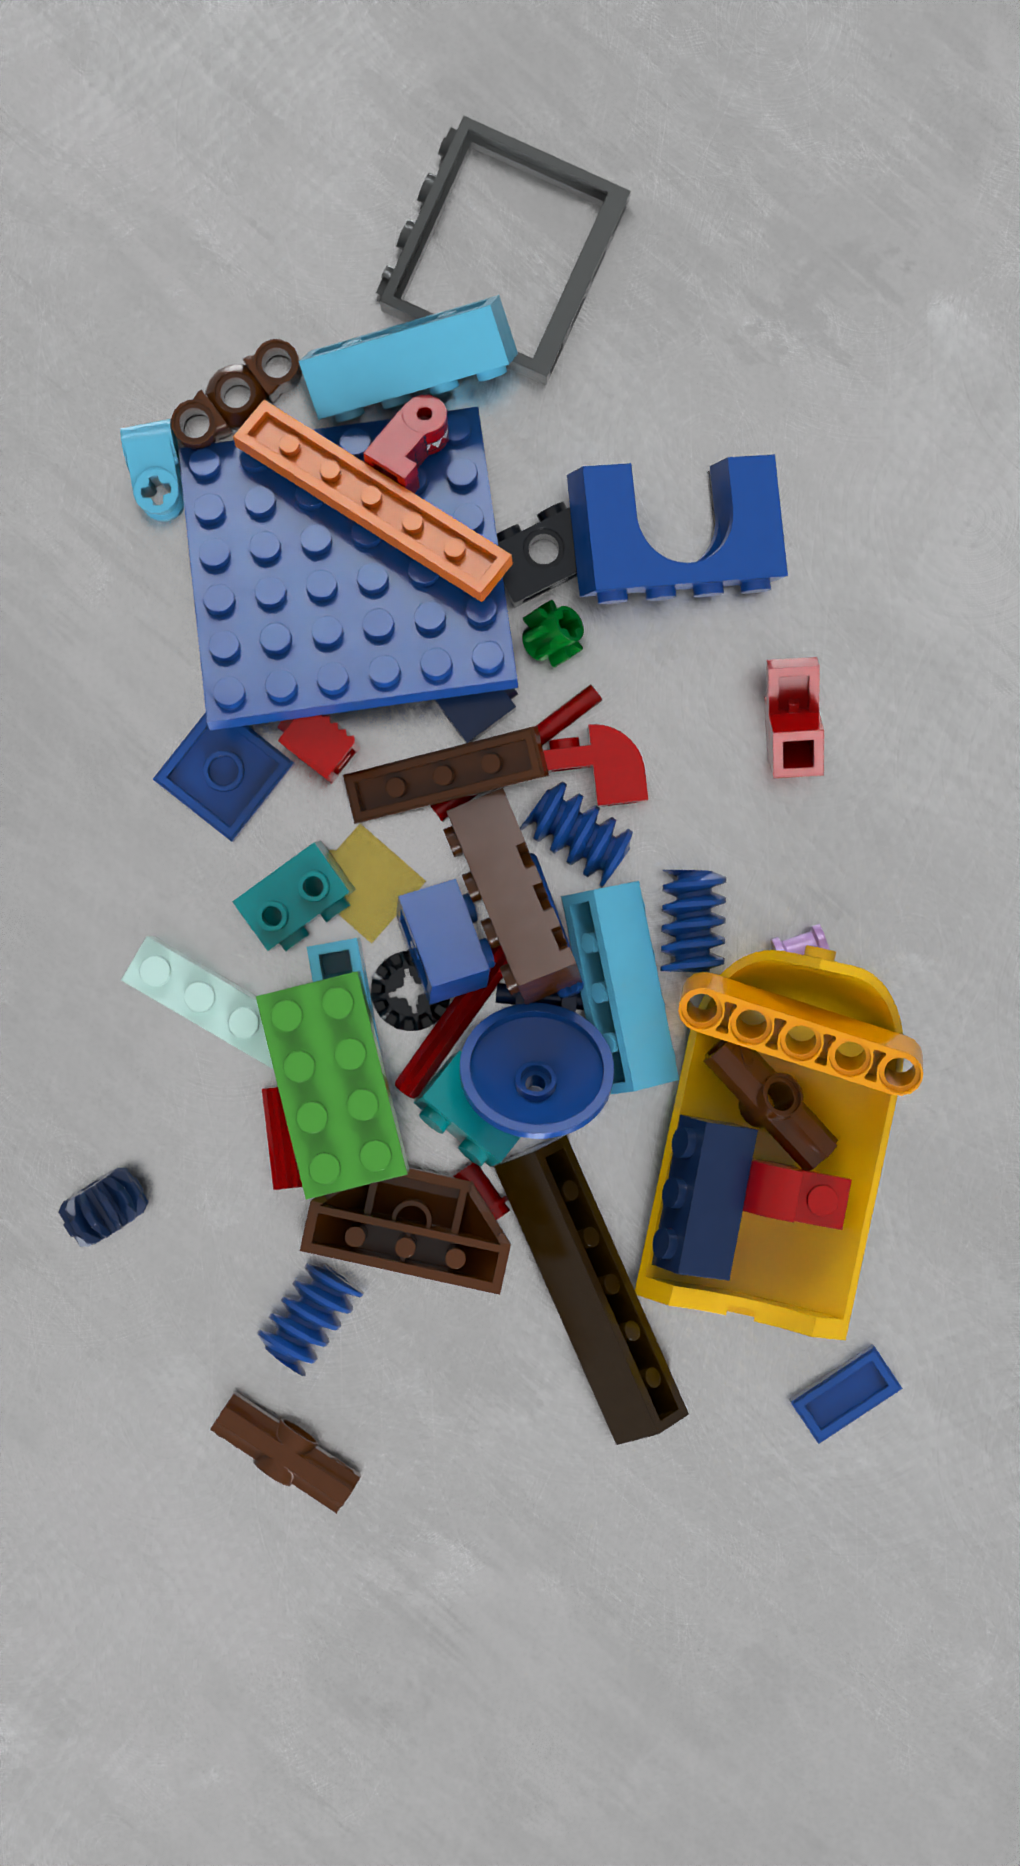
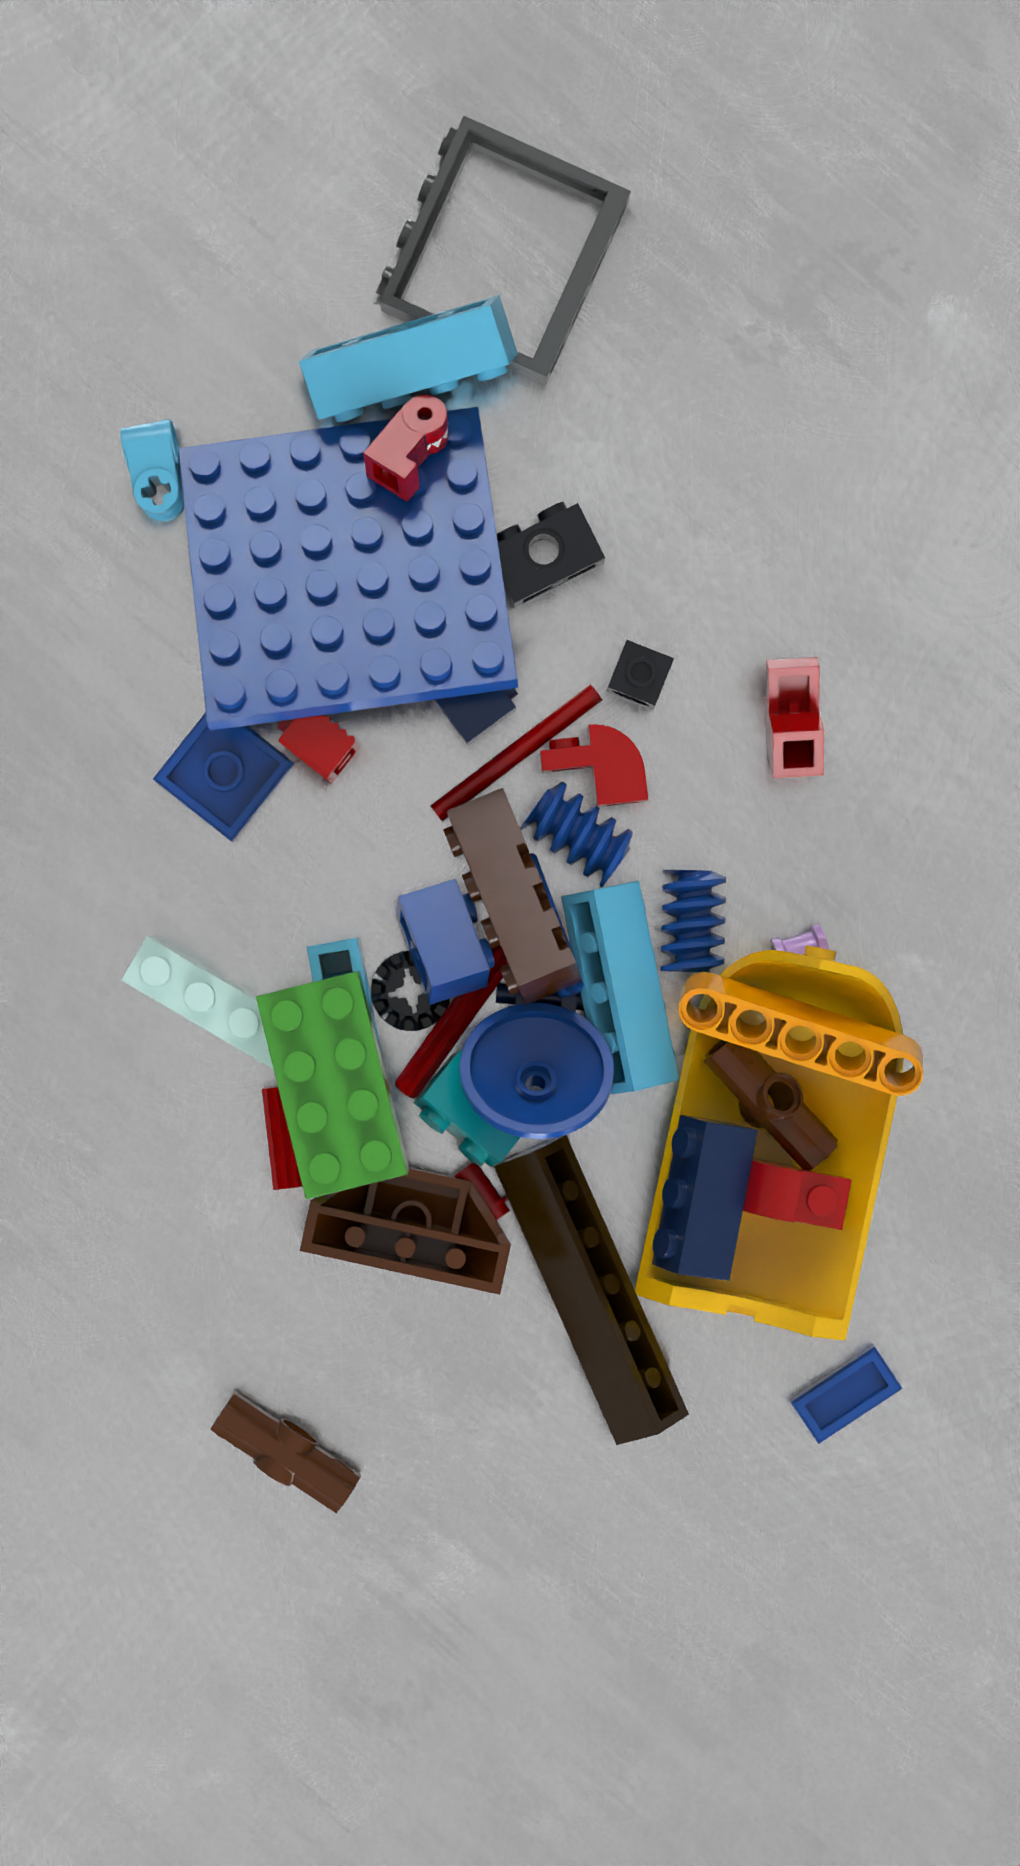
(103, 1207): dark blue gear -> none
(250, 375): reddish brown piece -> none
(294, 897): teal brick -> none
(308, 1316): blue piece -> none
(373, 500): orange plate -> none
(378, 882): clear yellow piece -> none
(446, 775): reddish brown tile -> none
(552, 633): green gear -> none
(619, 560): blue arch -> none
(640, 674): none -> black brick

